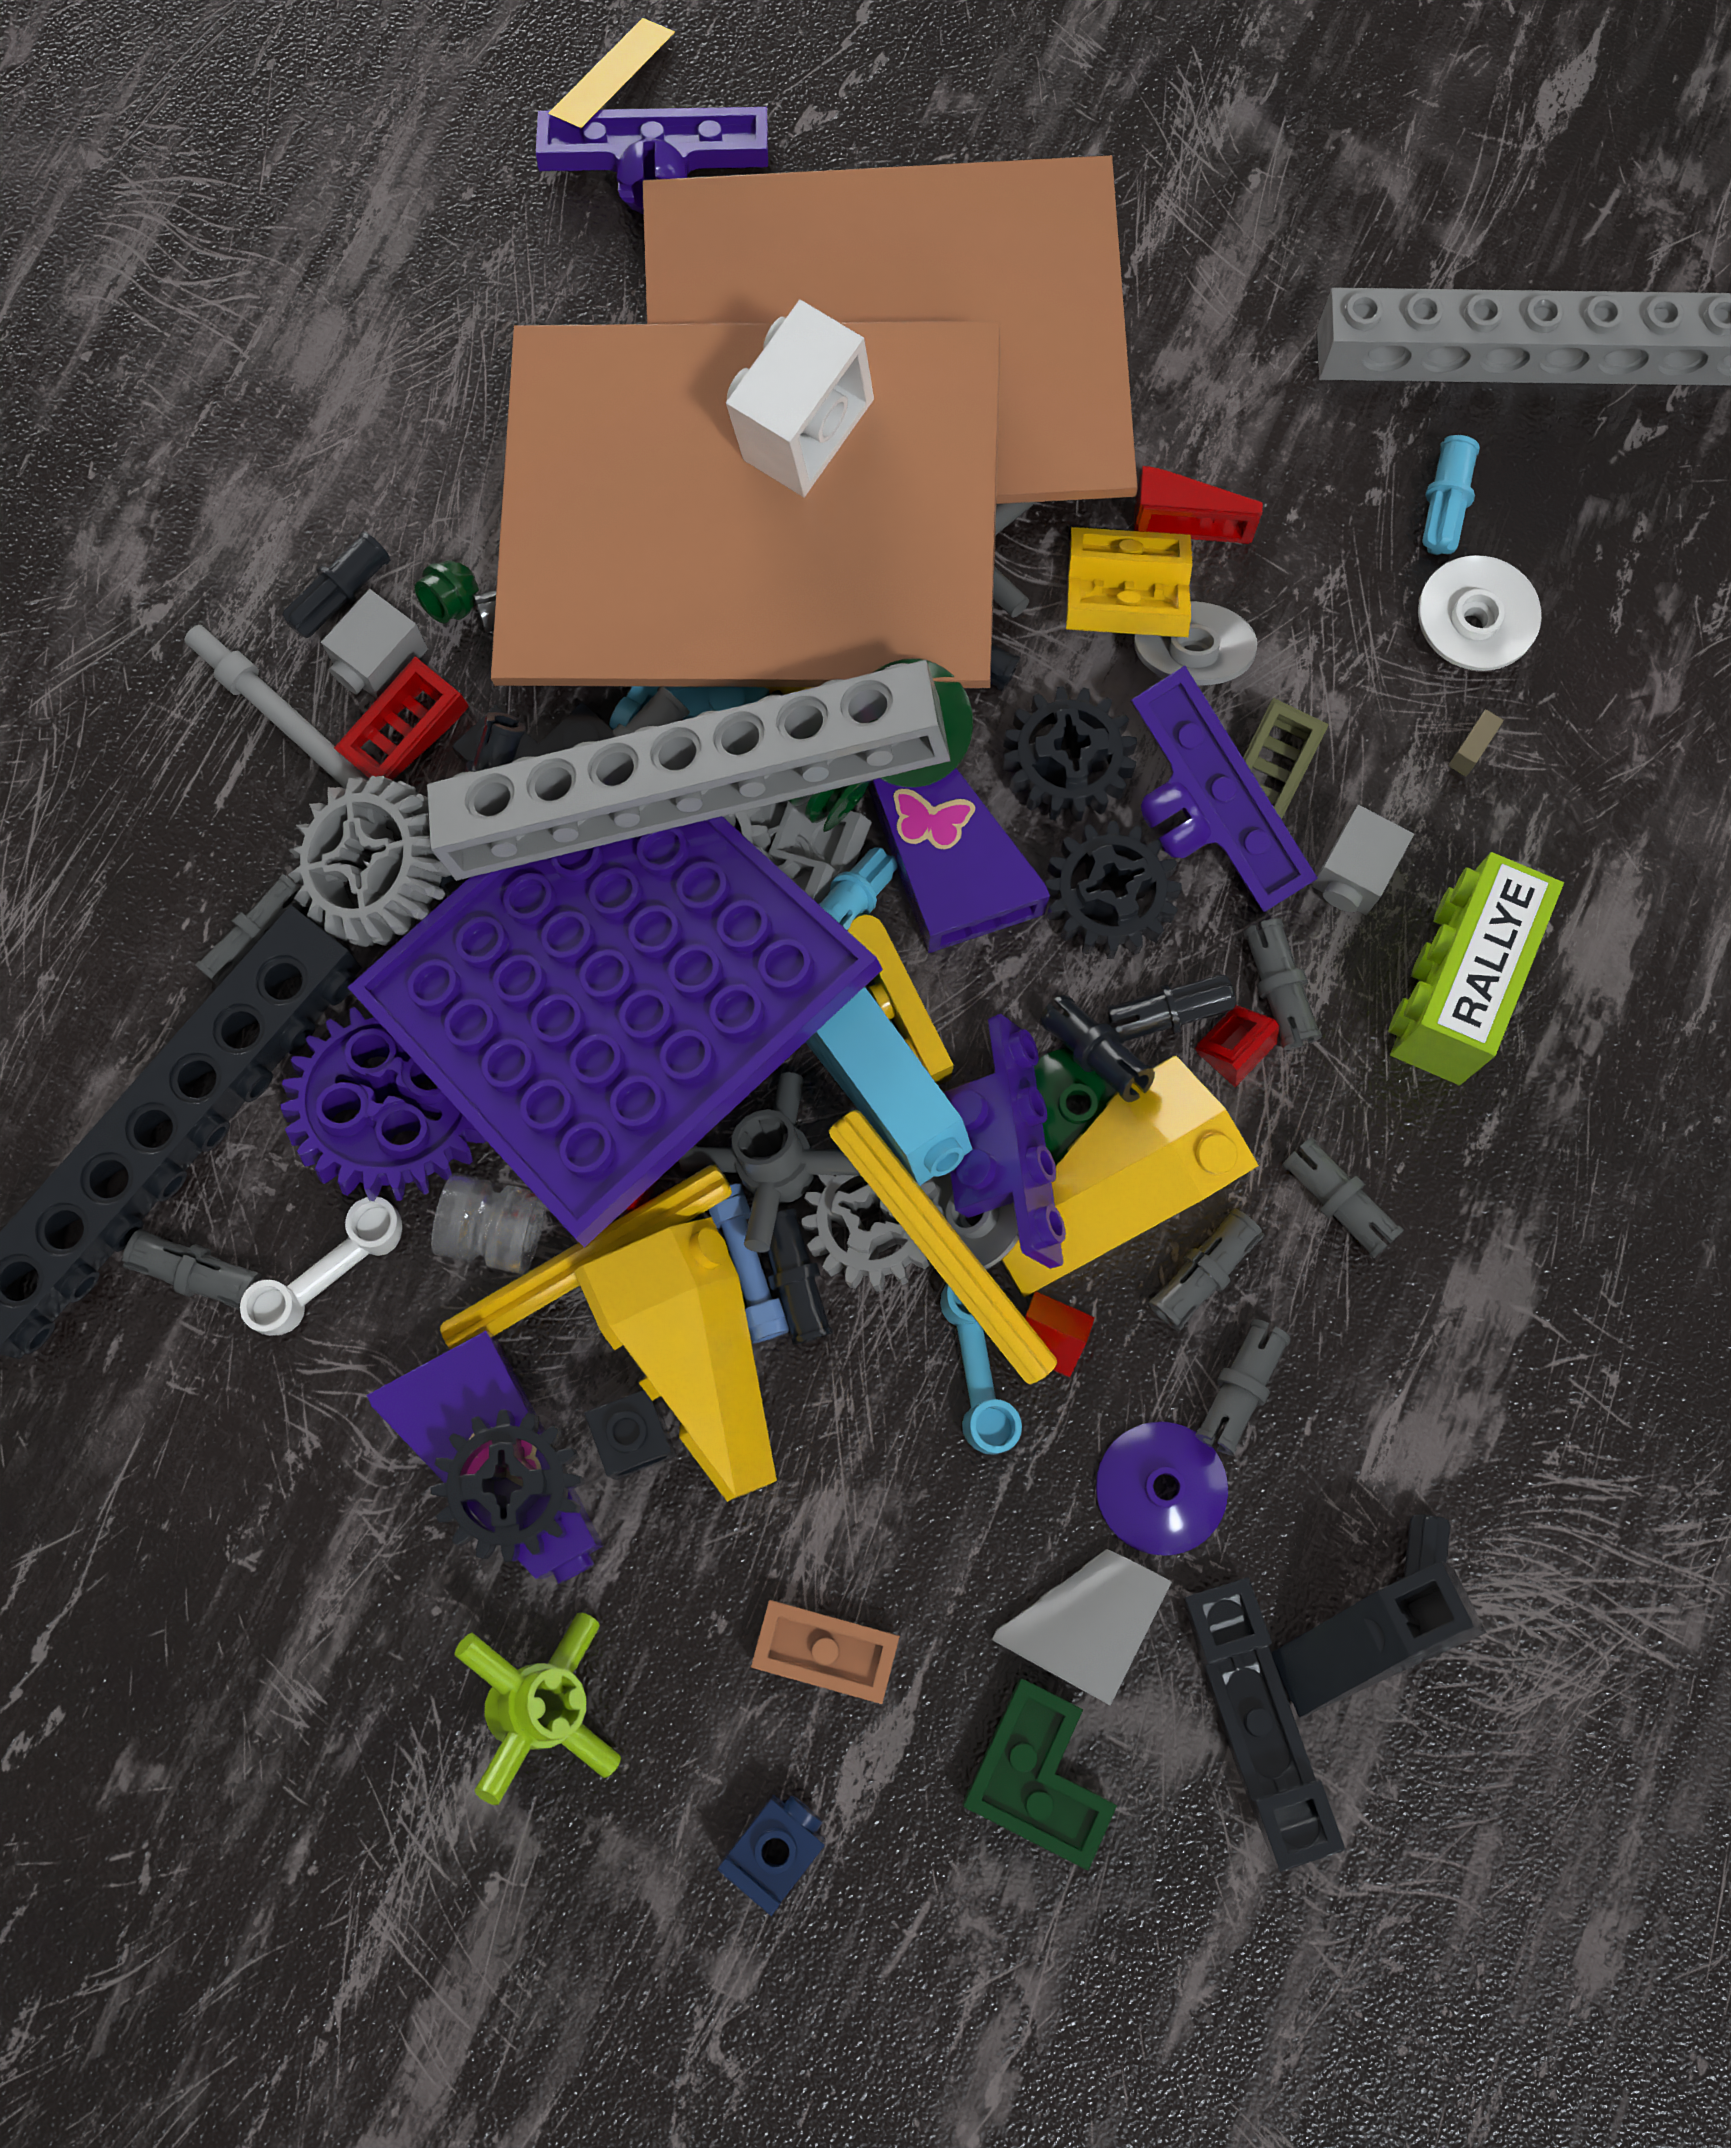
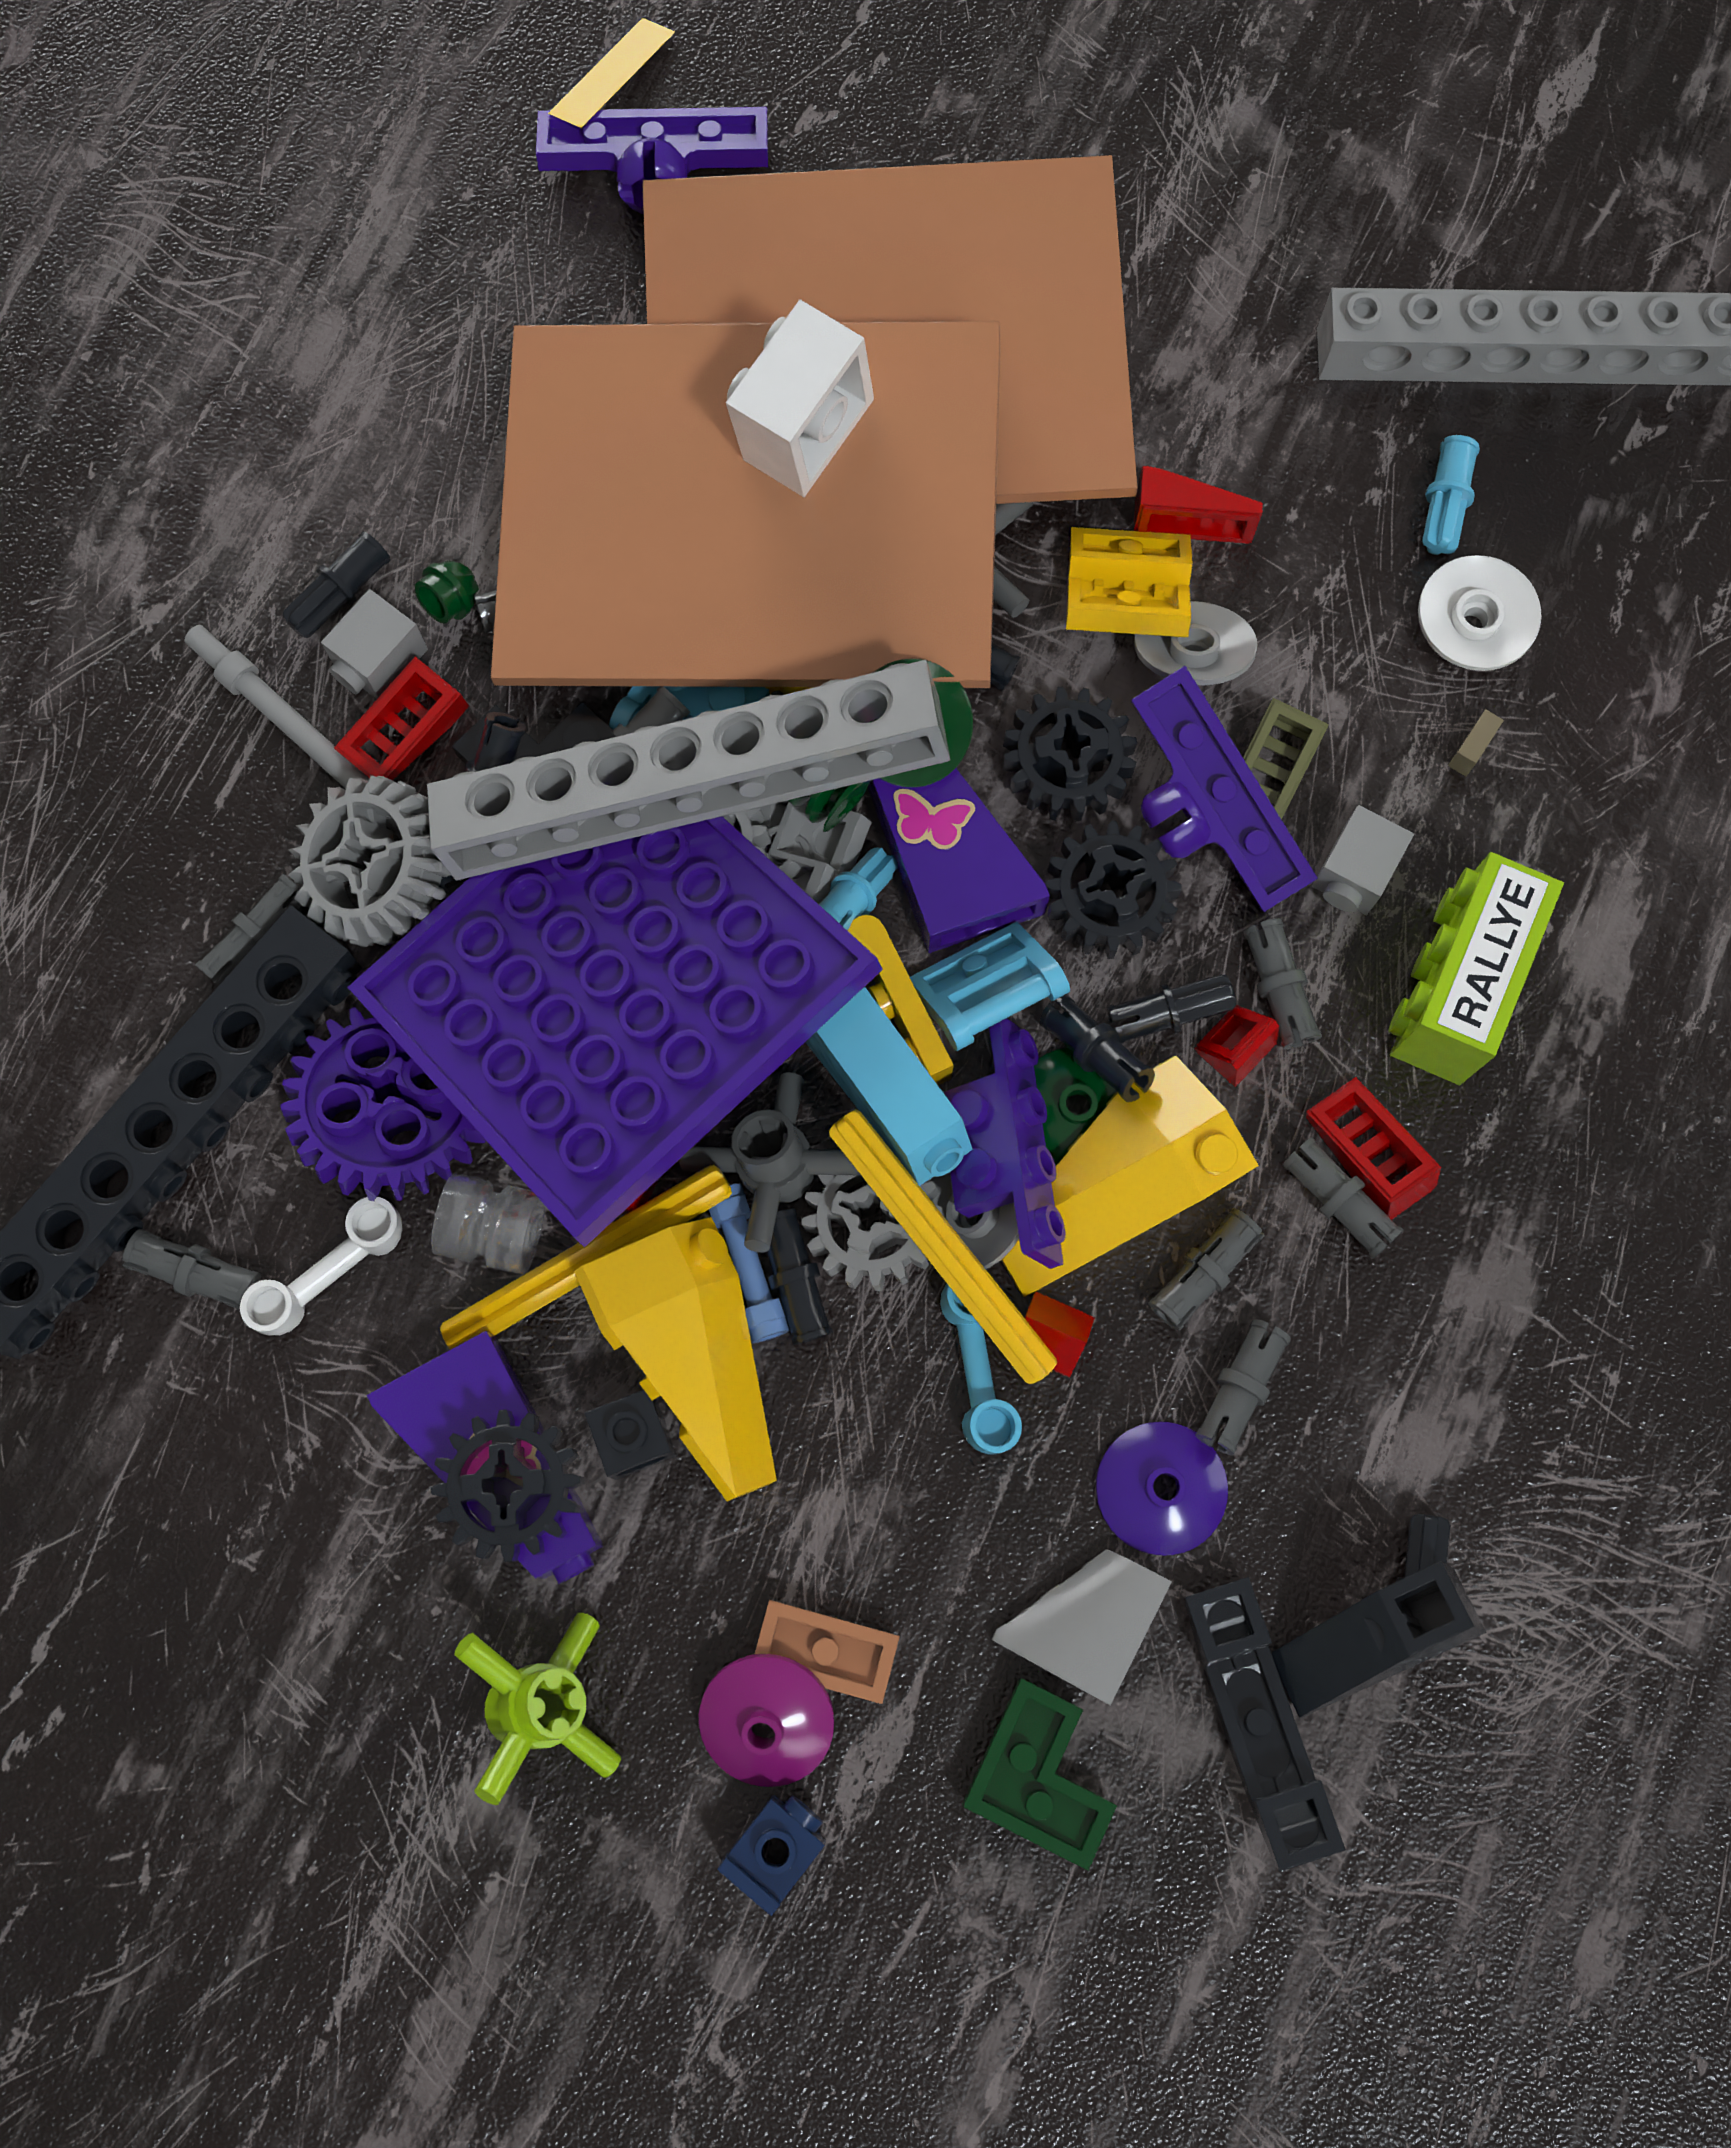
(773, 1693): none -> magenta dish
(998, 972): none -> medium azure plate
(1391, 1134): none -> red slope

